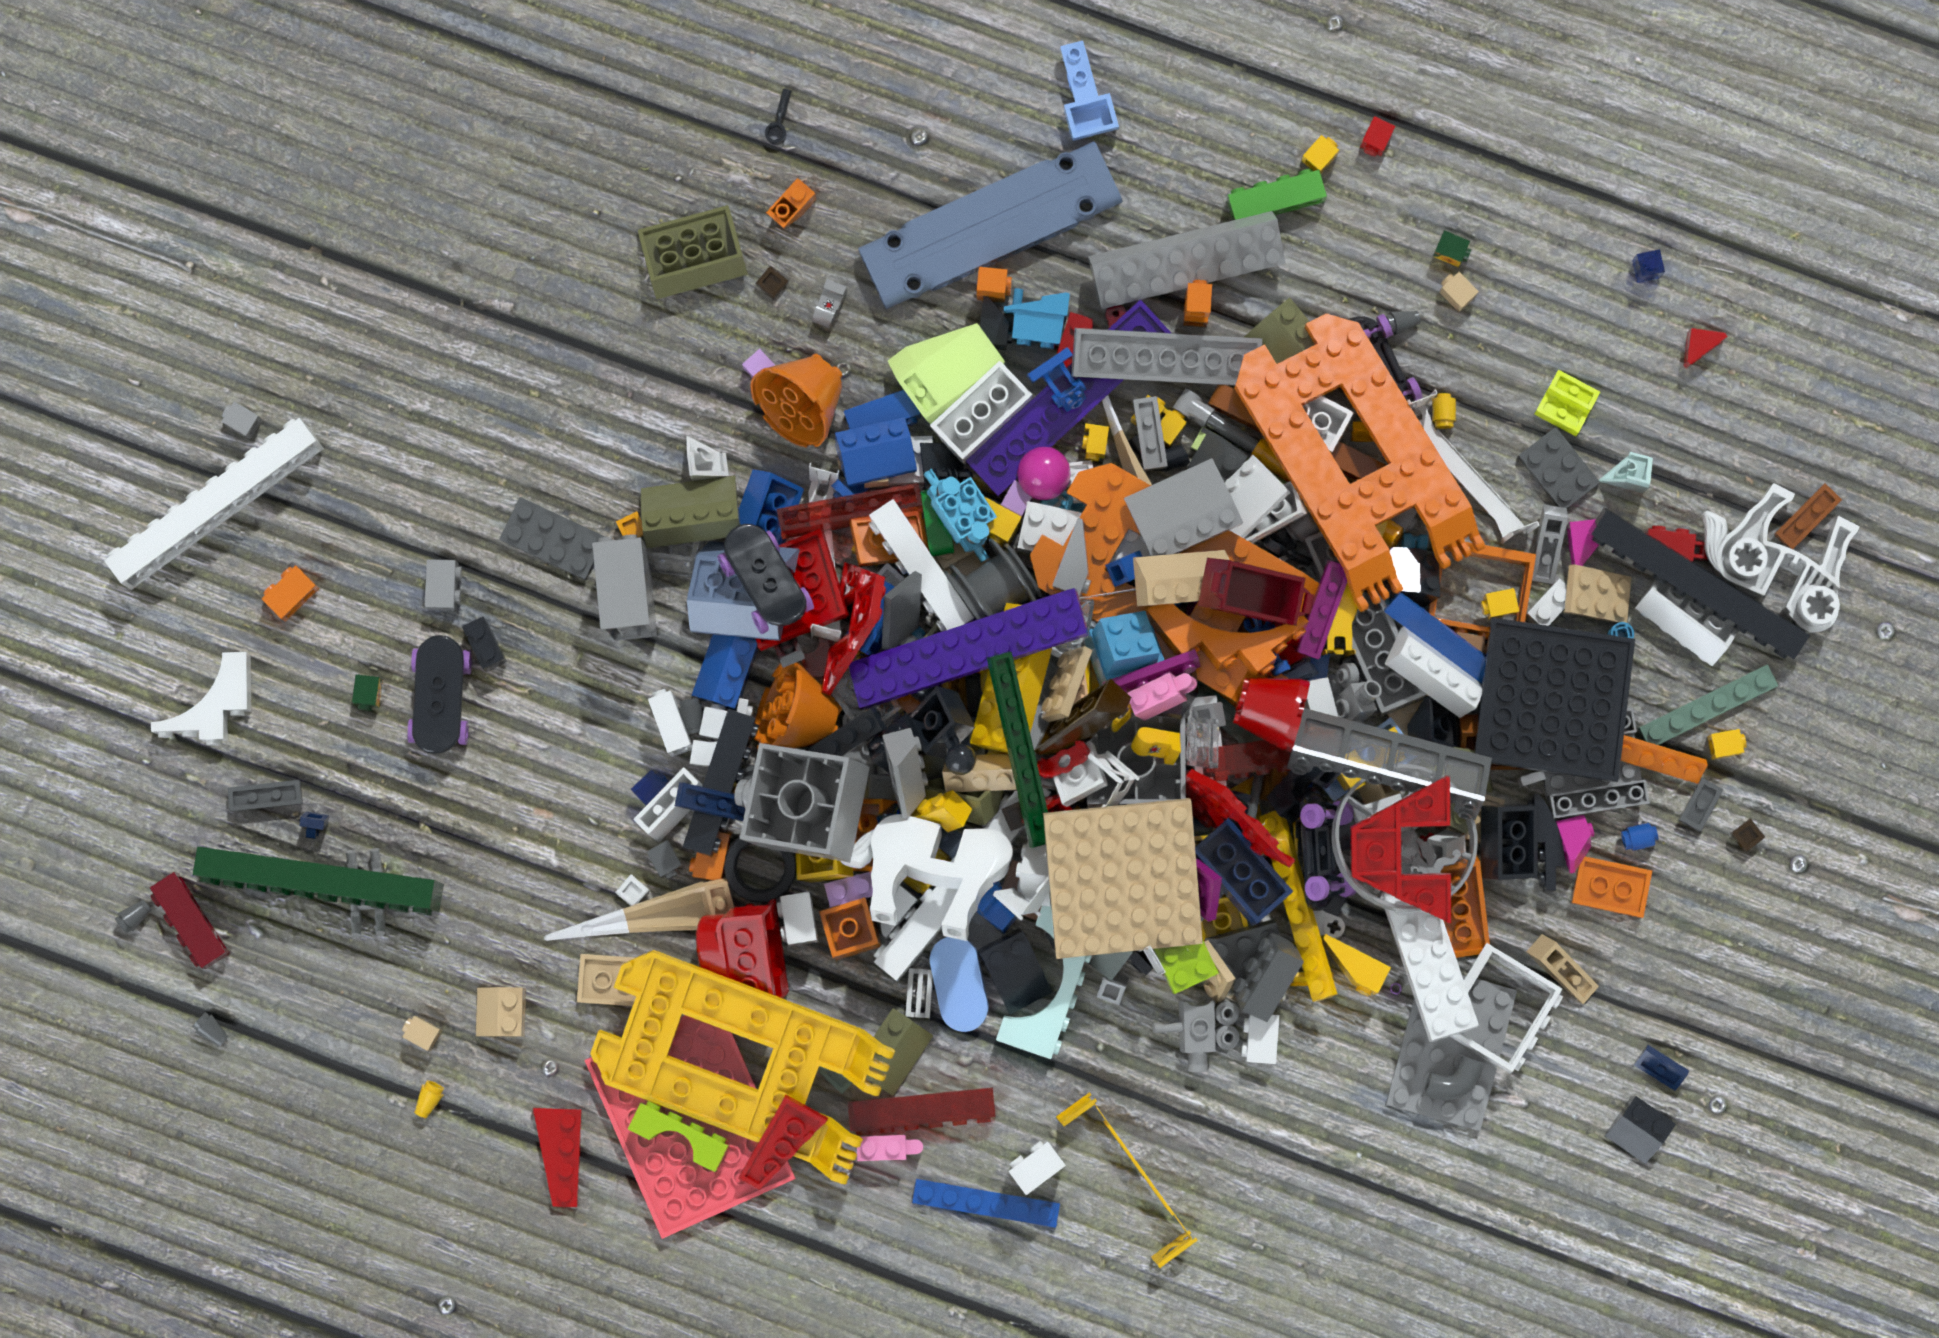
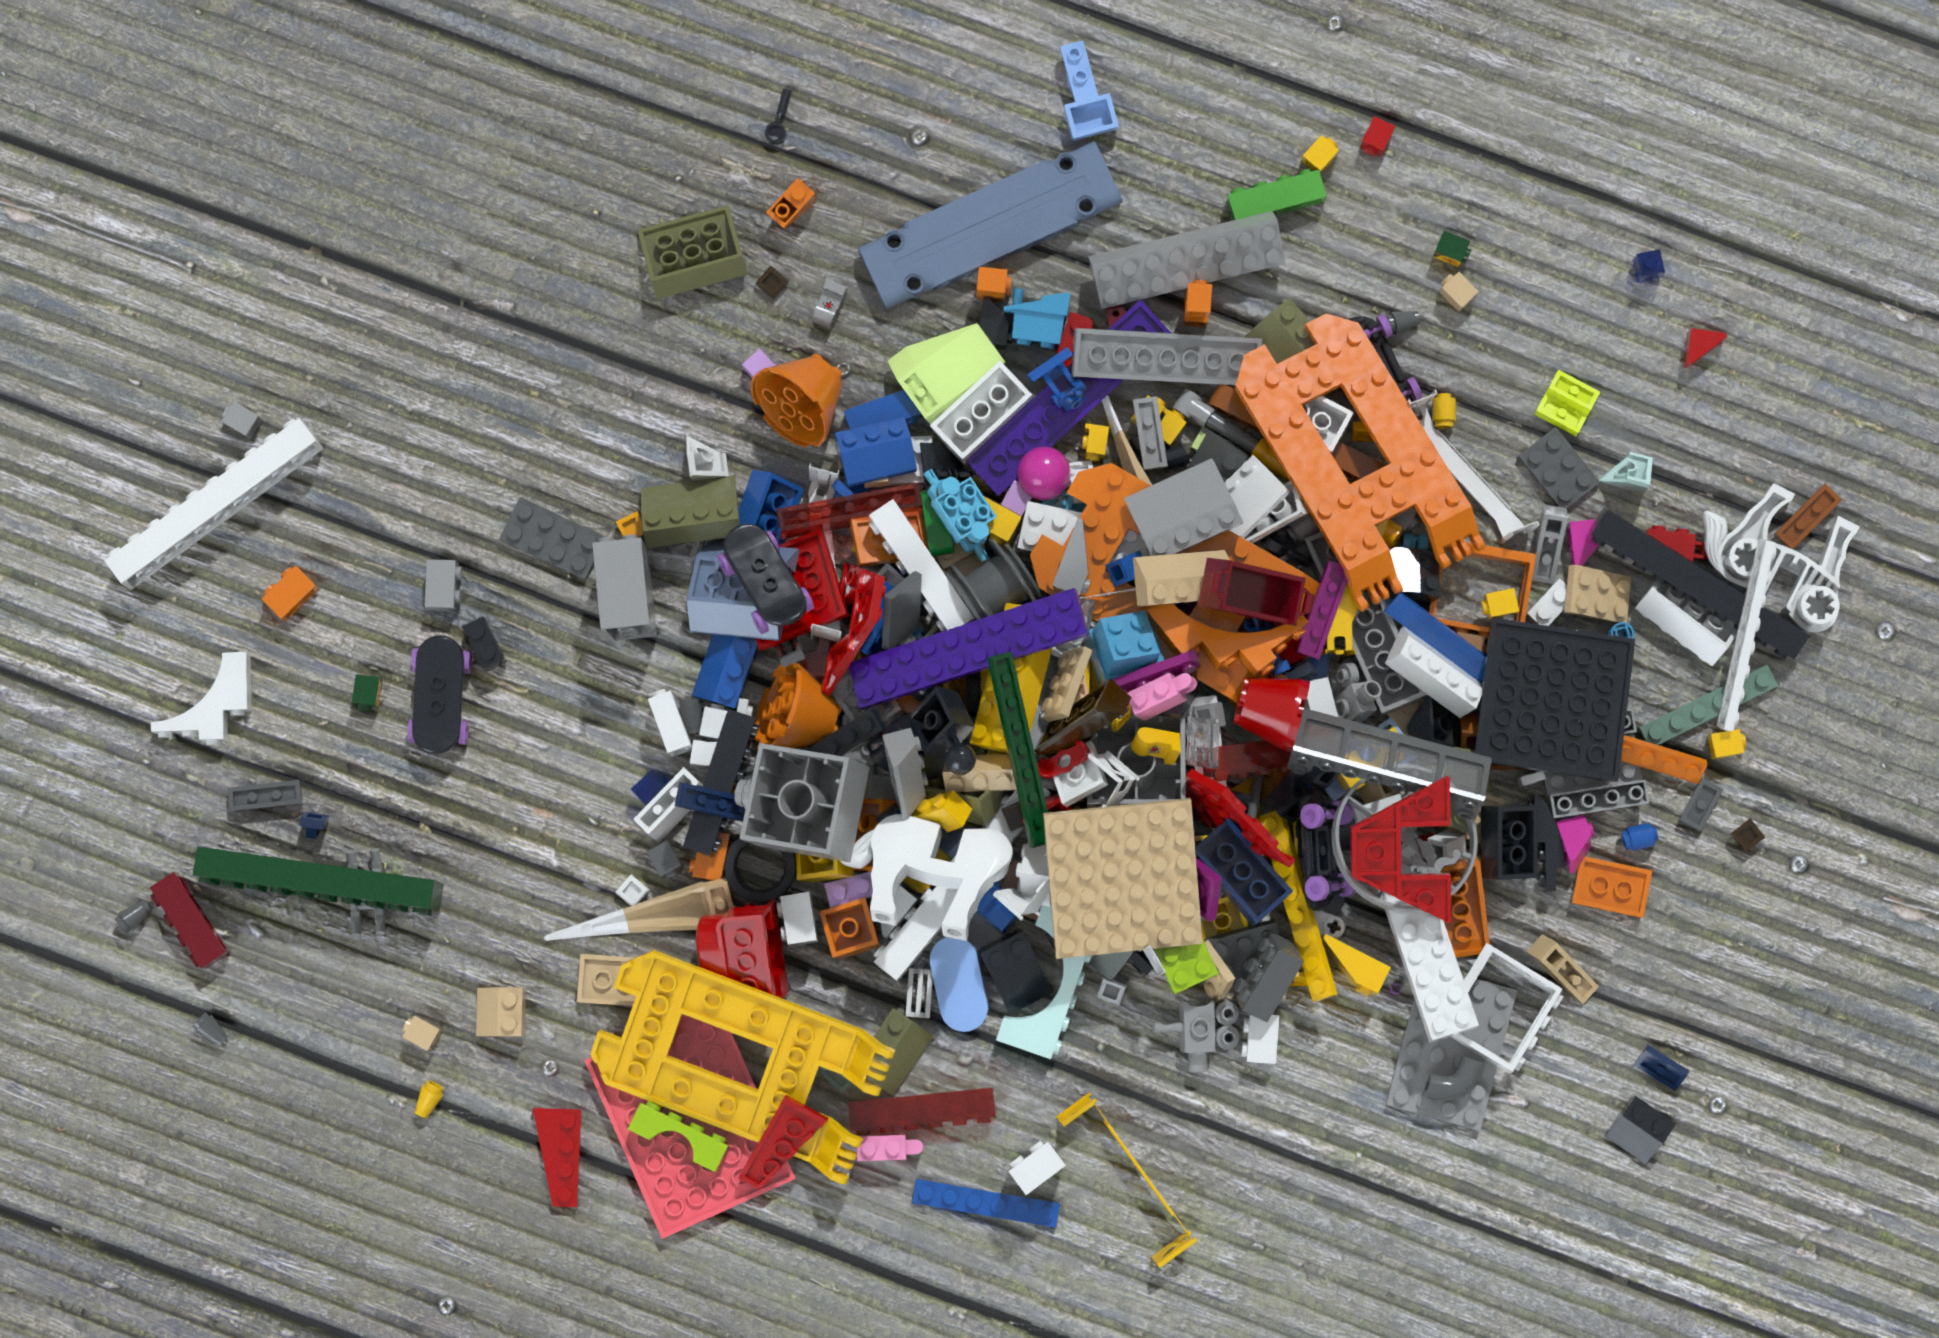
(1744, 643): none -> white plate

